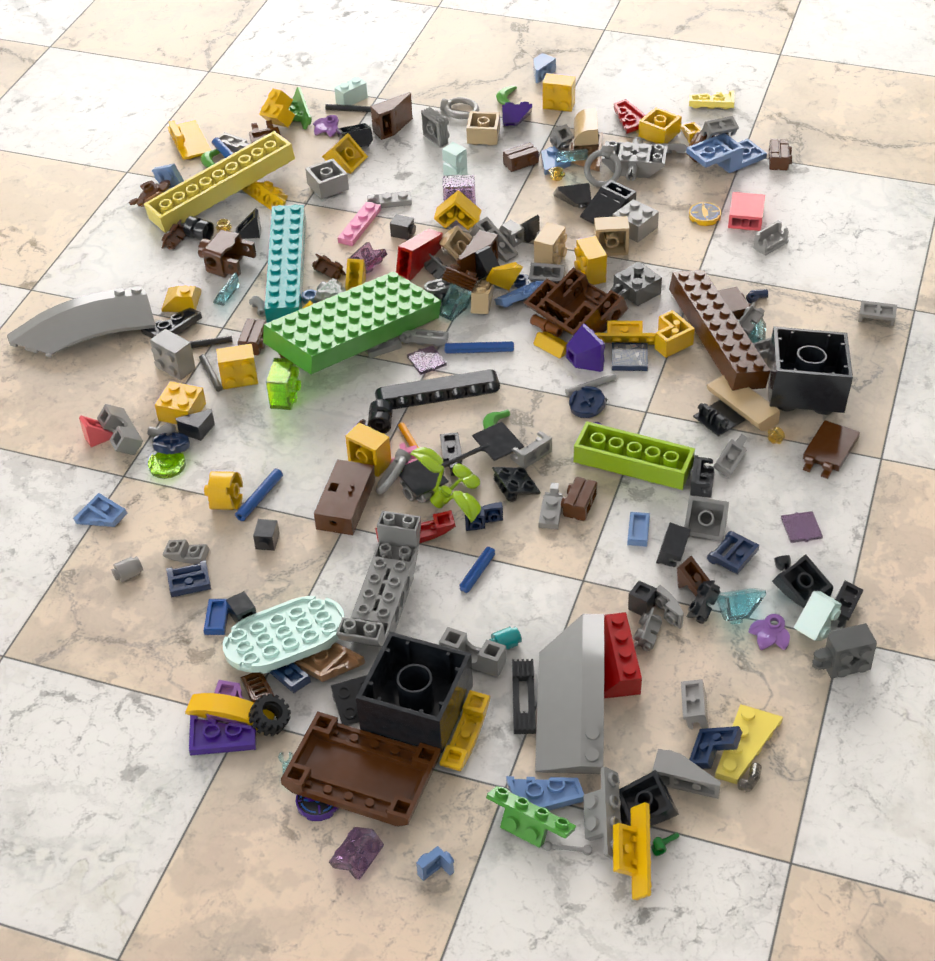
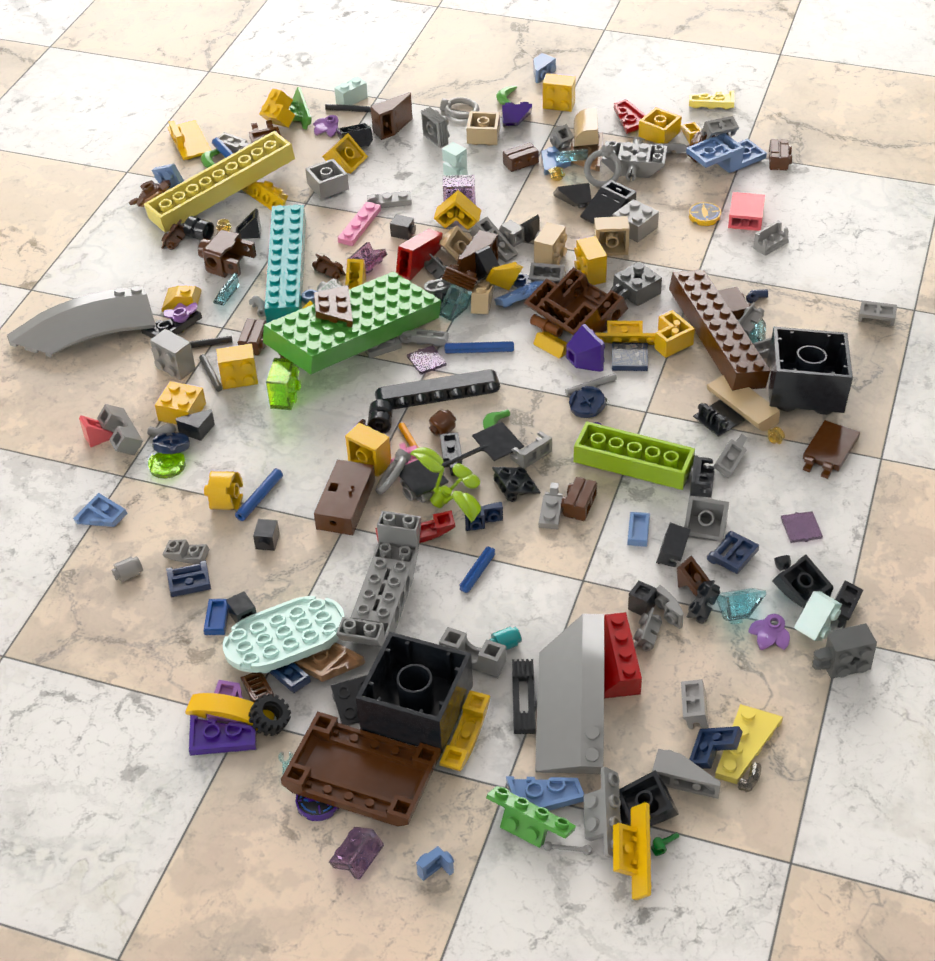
(181, 312): none -> medium lavender plate
(334, 305): none -> wing
(442, 422): none -> reddish brown head

